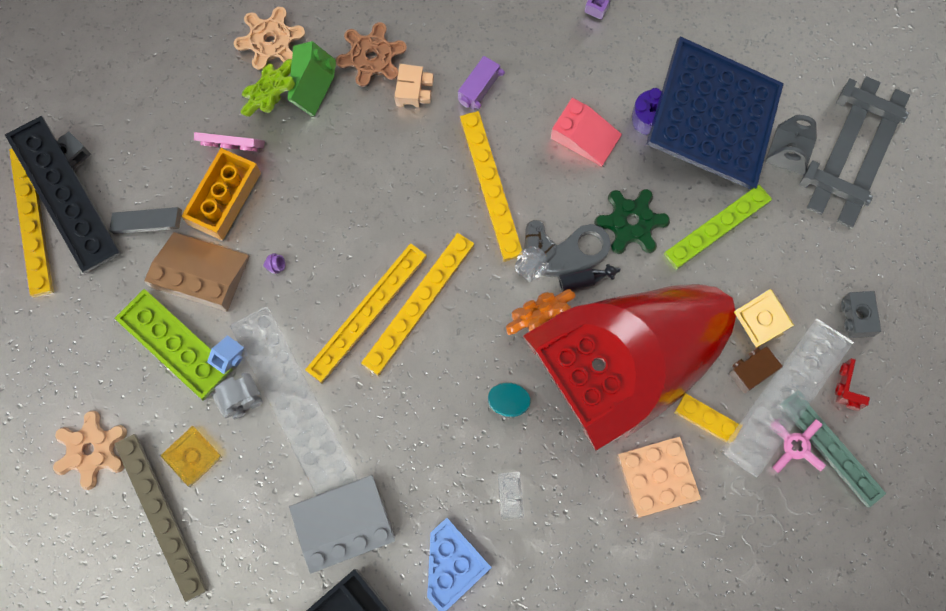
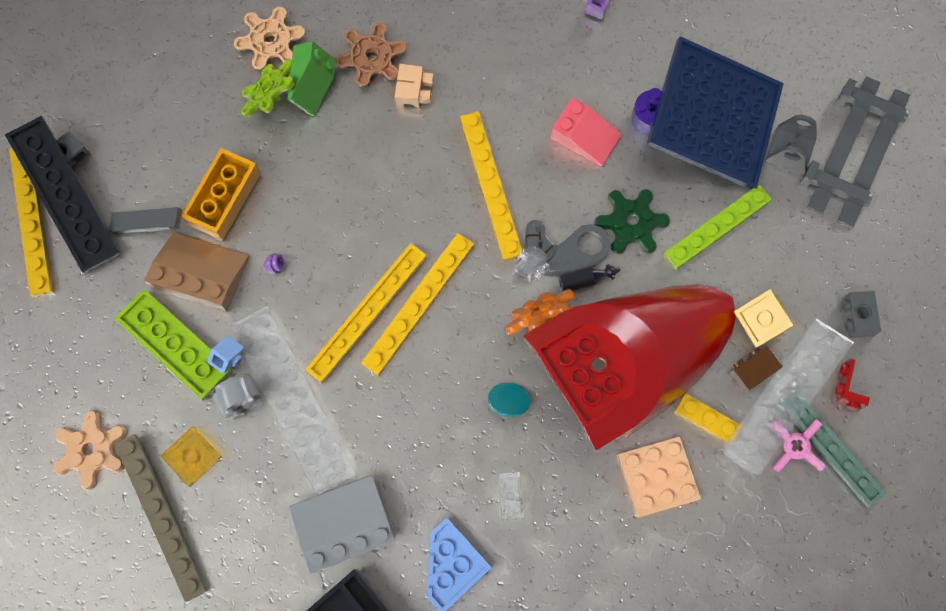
(228, 141): bright pink plate -> none
(479, 83): medium lavender brick -> none

